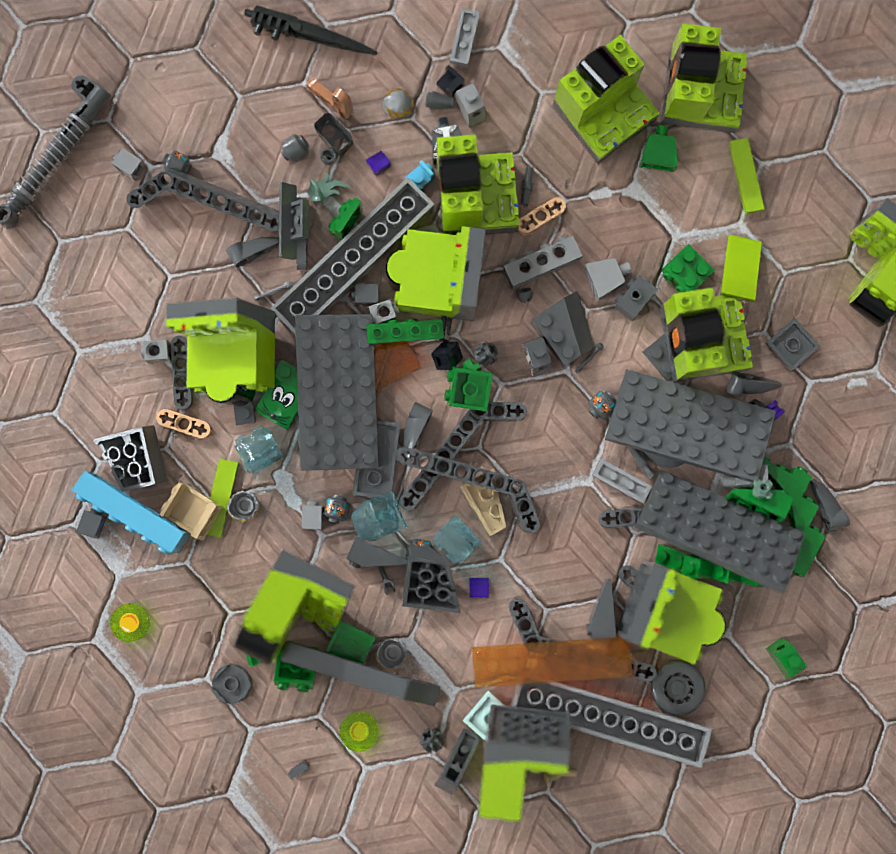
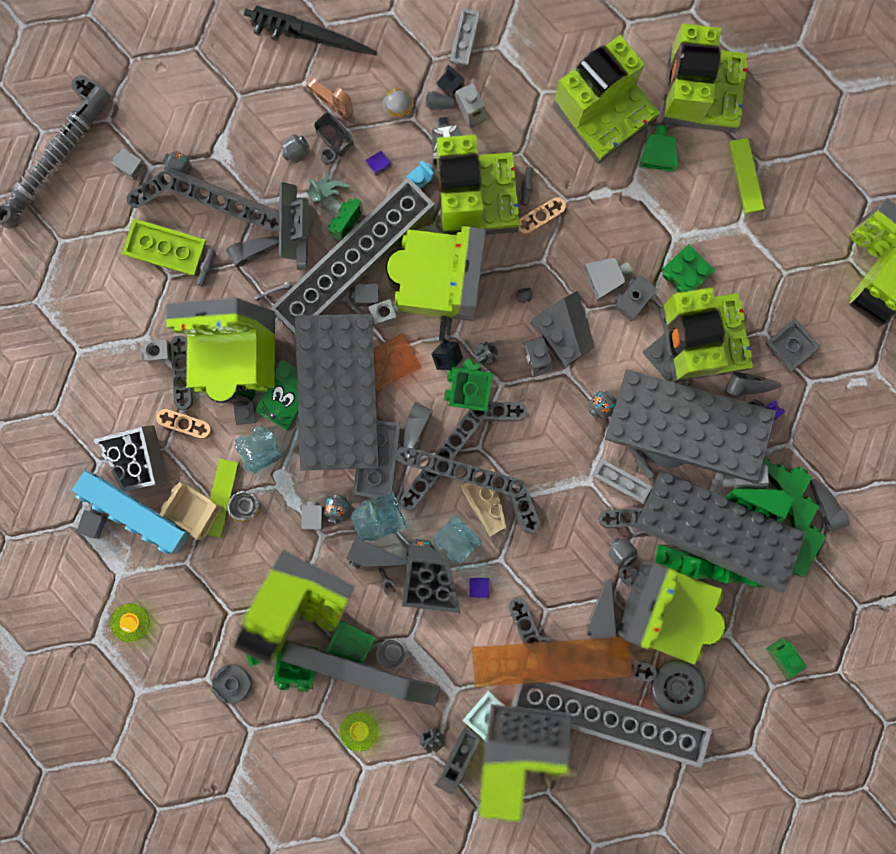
(164, 247): none -> lime plate
(205, 267): none -> dark grey bar
(298, 769): dark grey tile -> none
(404, 331): green bracket -> none
(566, 245): light grey brick -> none
(599, 346): dark grey hinge -> none
(622, 552): none -> dark grey head
(741, 268): lime piece -> none
(766, 493): sand green plate -> none

